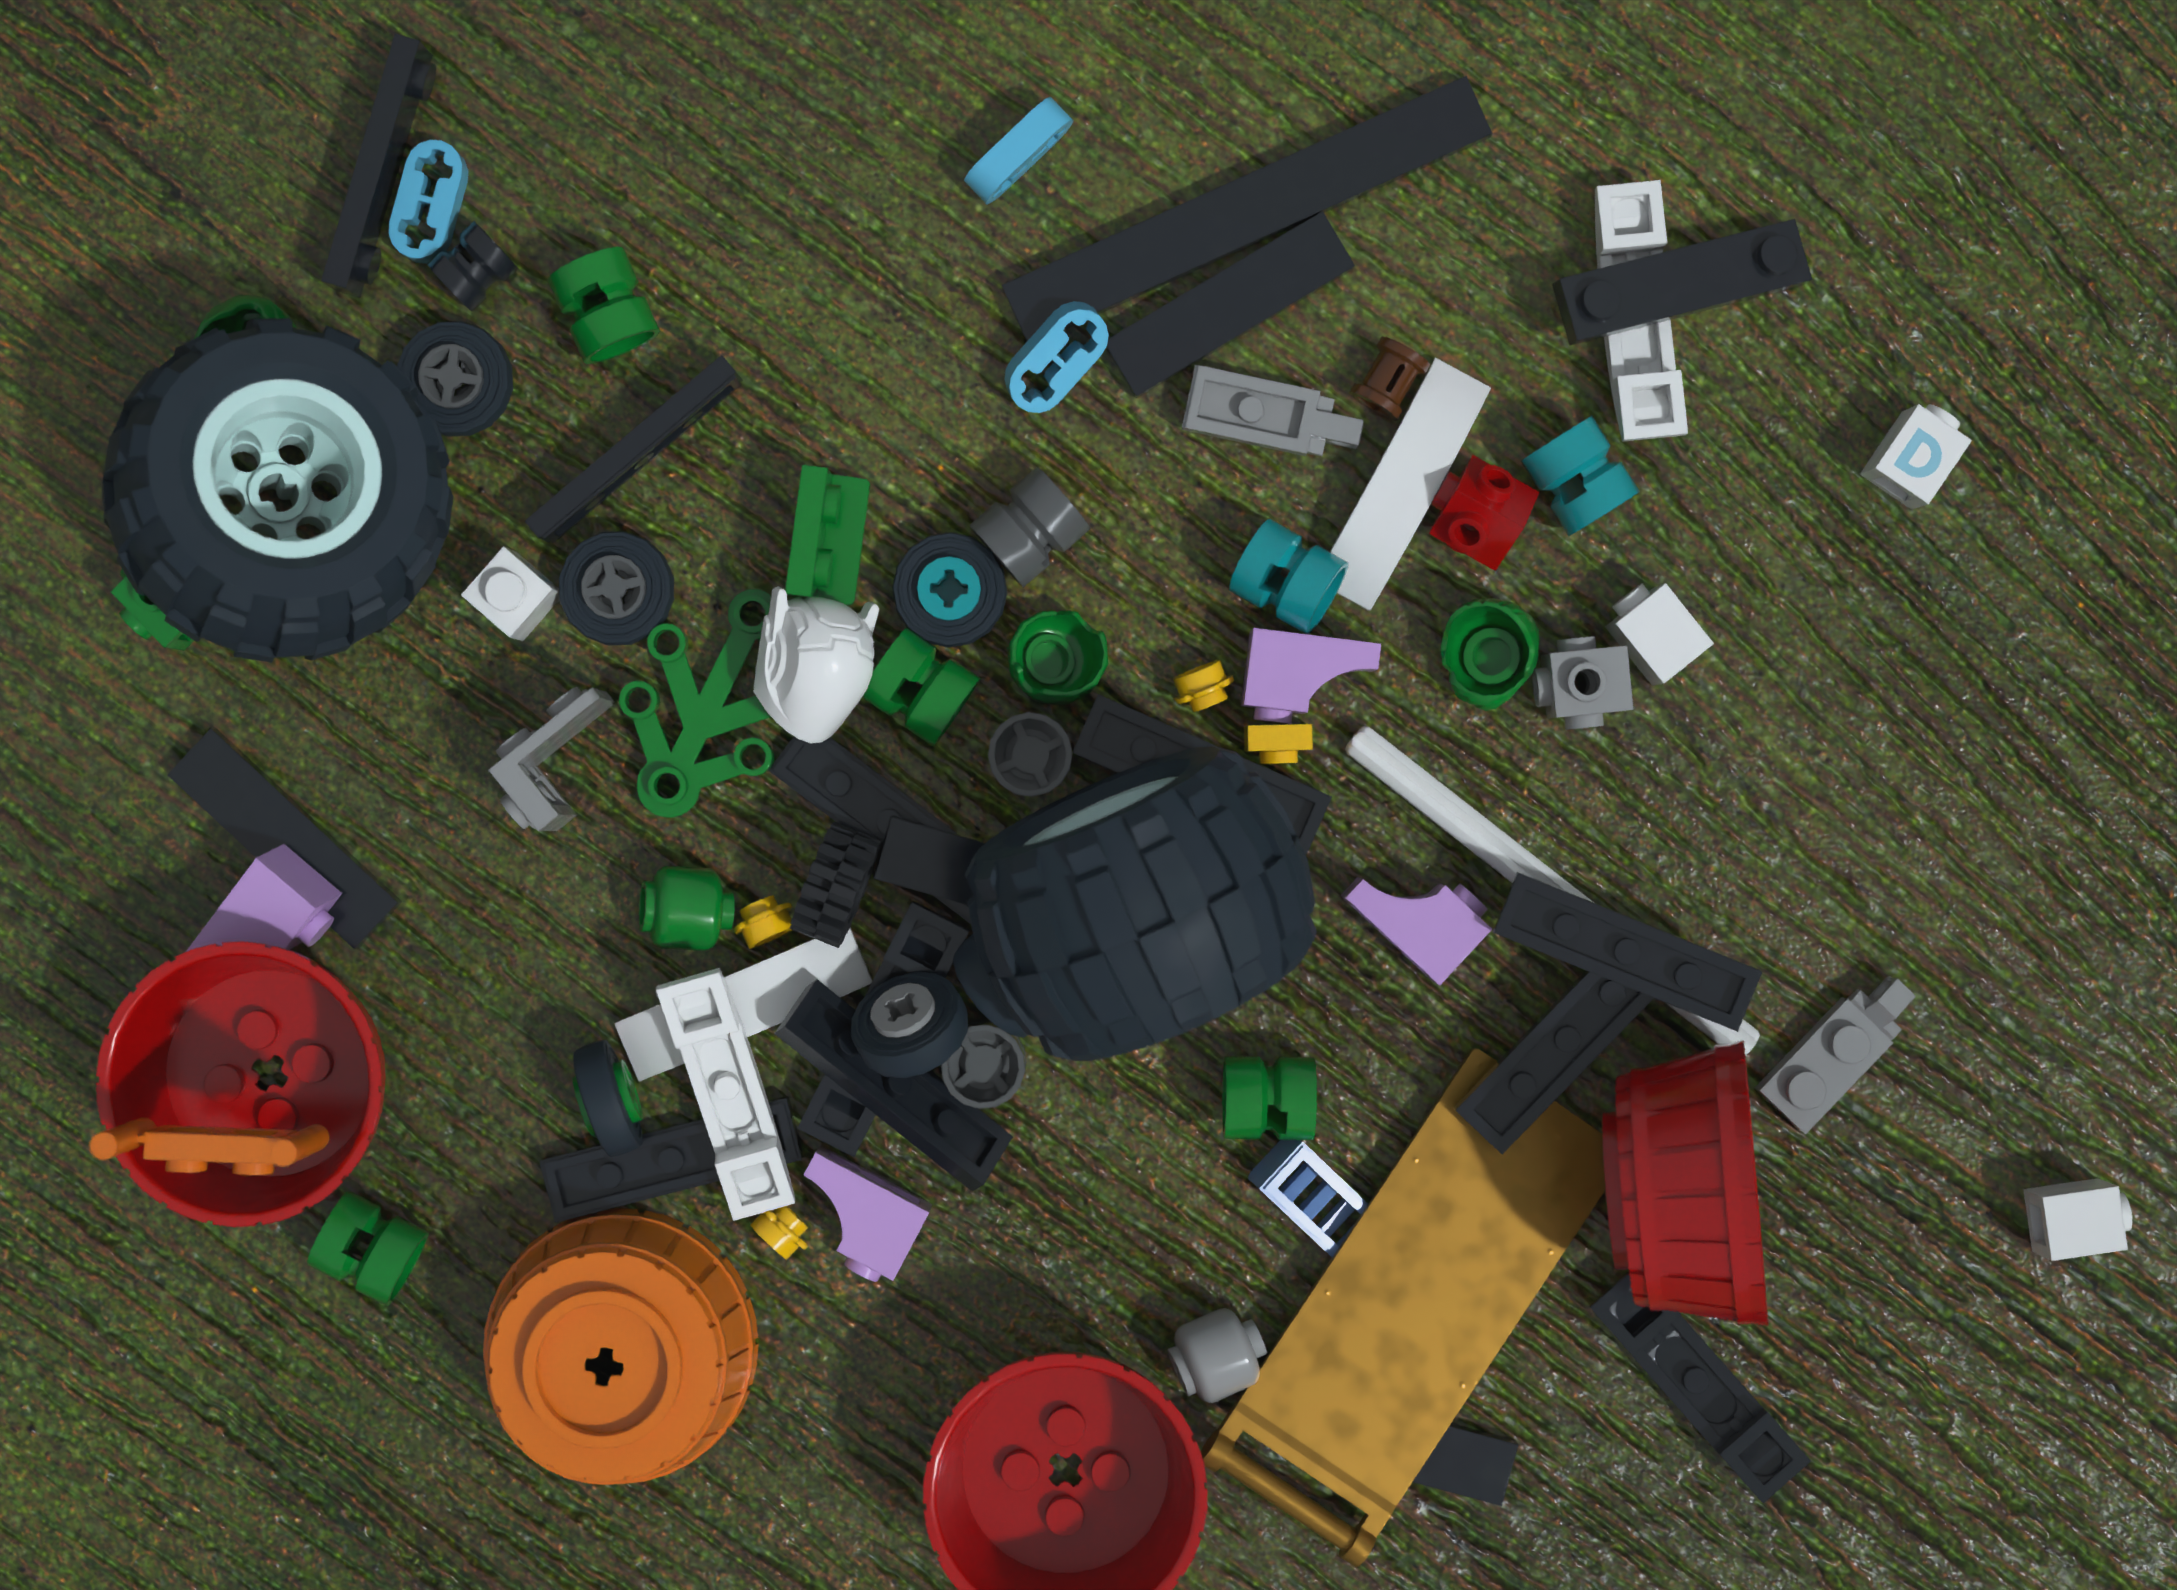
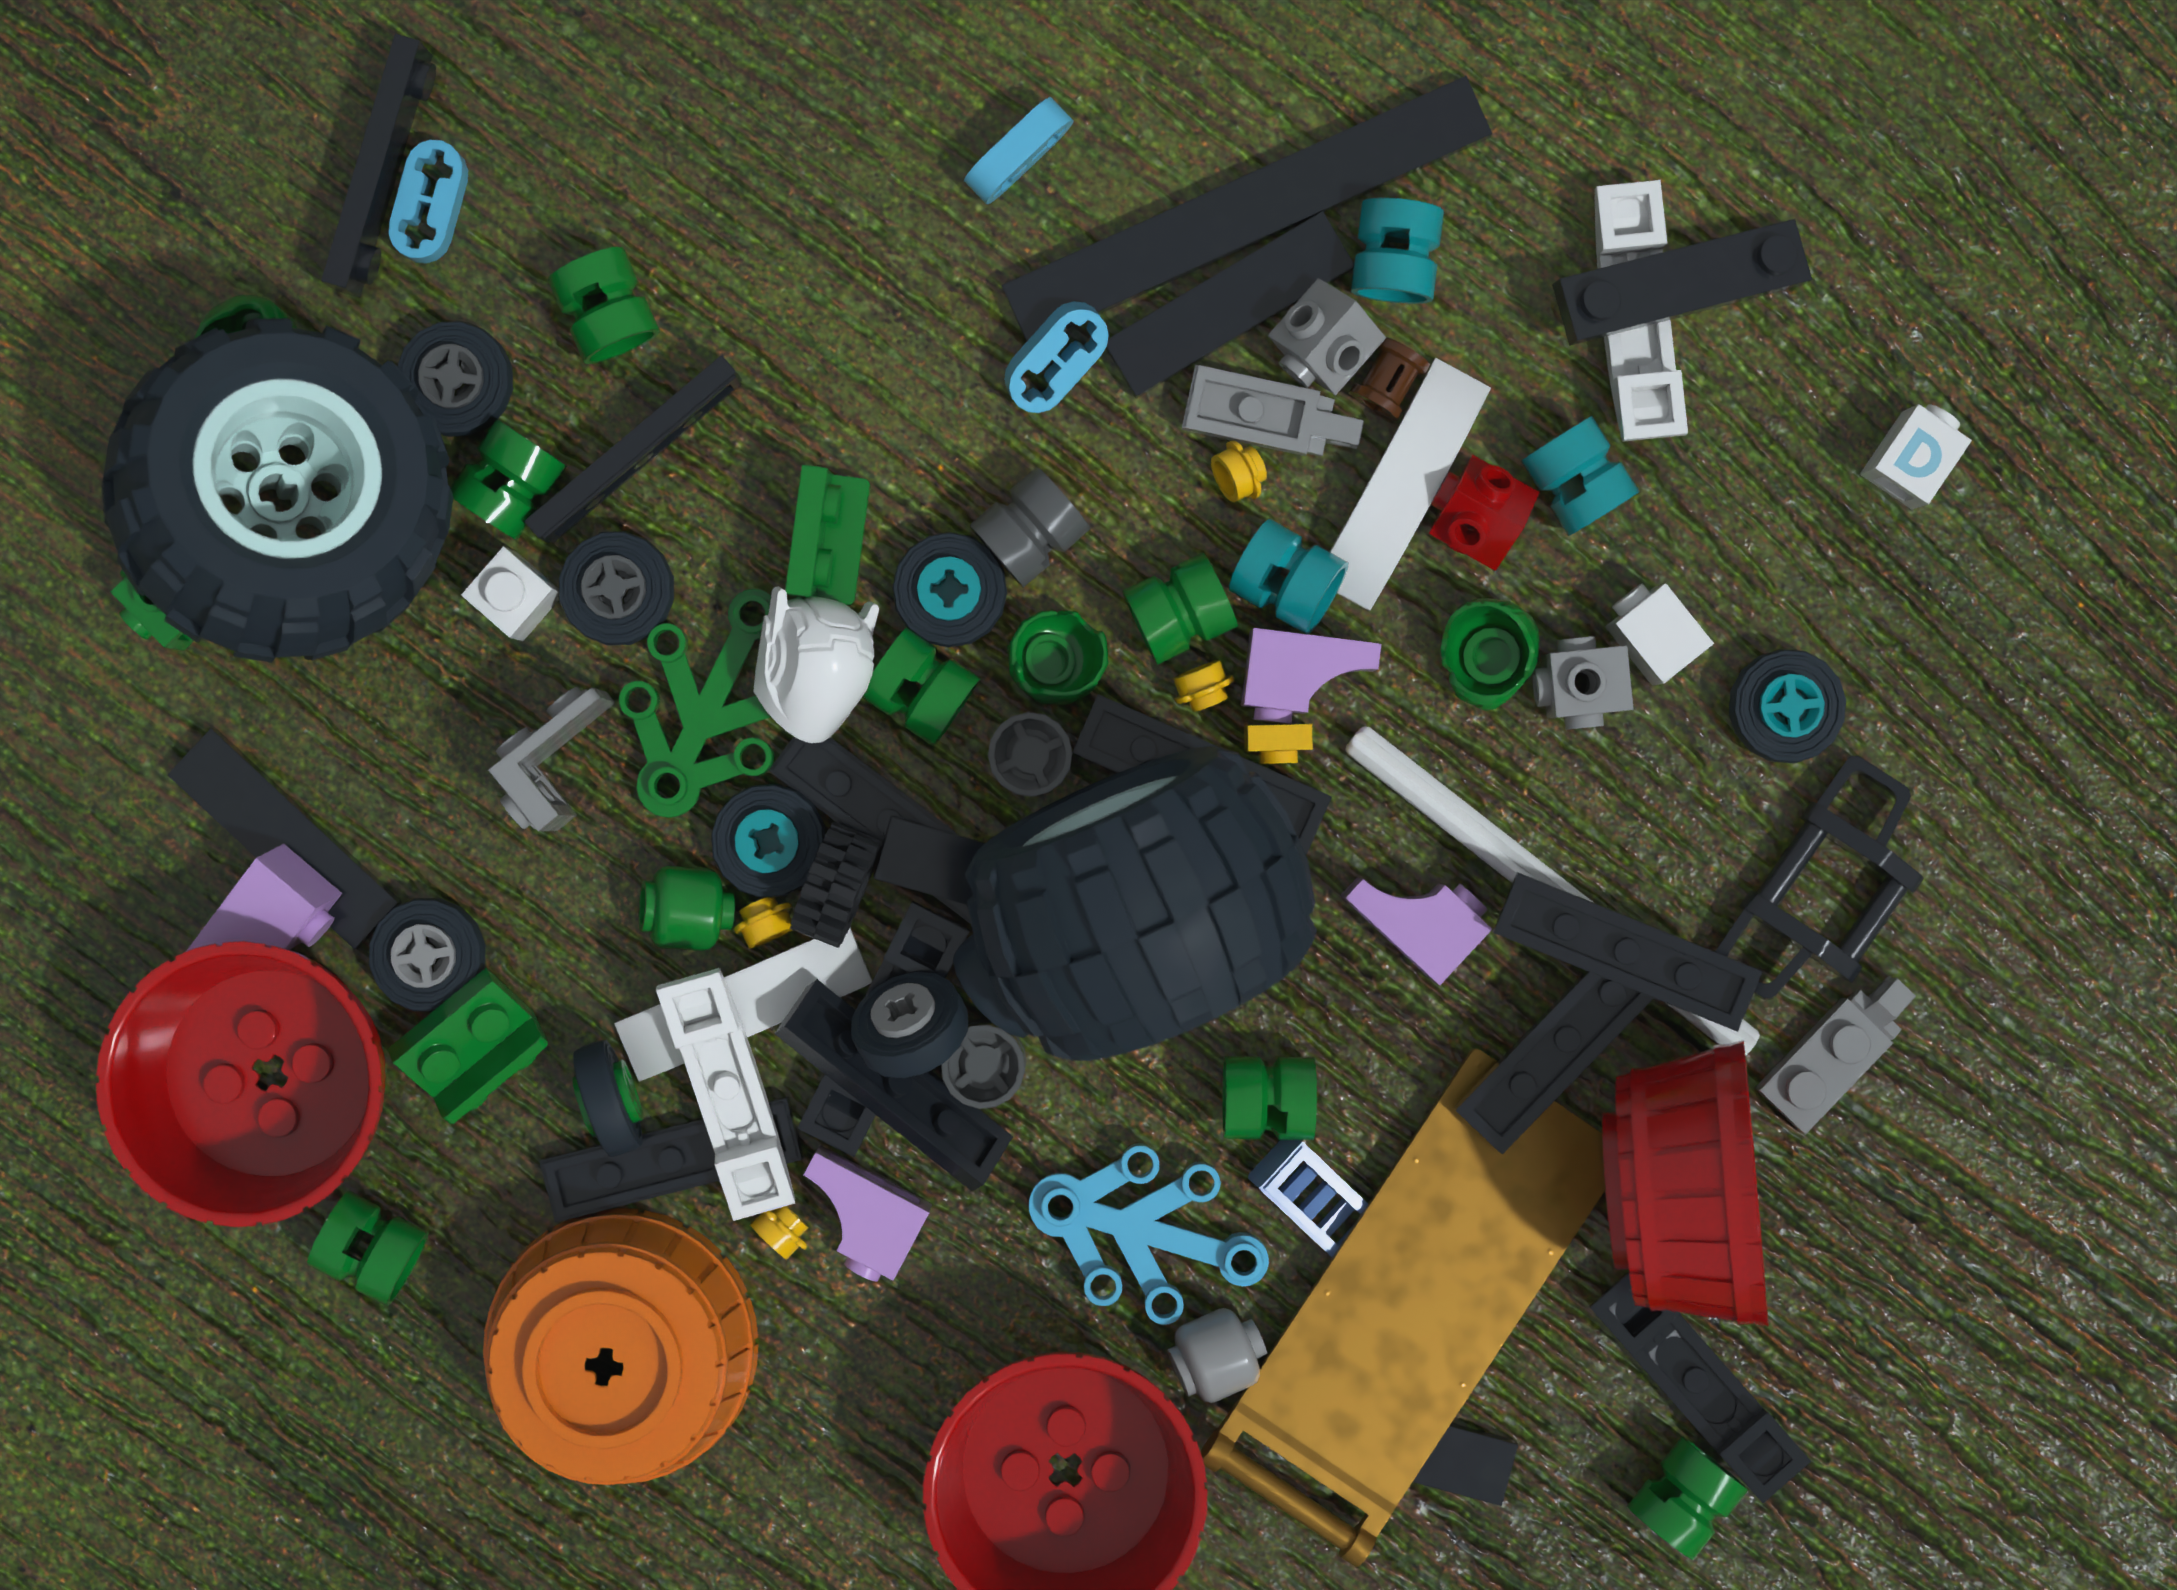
(191, 1147): orange plate -> none
(404, 959): none -> black wheel
(470, 1045): none -> green bracket
(472, 266): black wheel -> none
(513, 456): none -> green wheel
(795, 833): none -> black wheel
(1137, 1228): none -> medium azure plant
(1180, 608): none -> green wheel
(1239, 471): none -> yellow plate
(1325, 338): none -> light grey brick
(1397, 273): none -> teal wheel
(1687, 1498): none -> green wheel
(1811, 704): none -> black wheel
(1817, 825): none -> black bar
(2077, 1219): white brick -> none

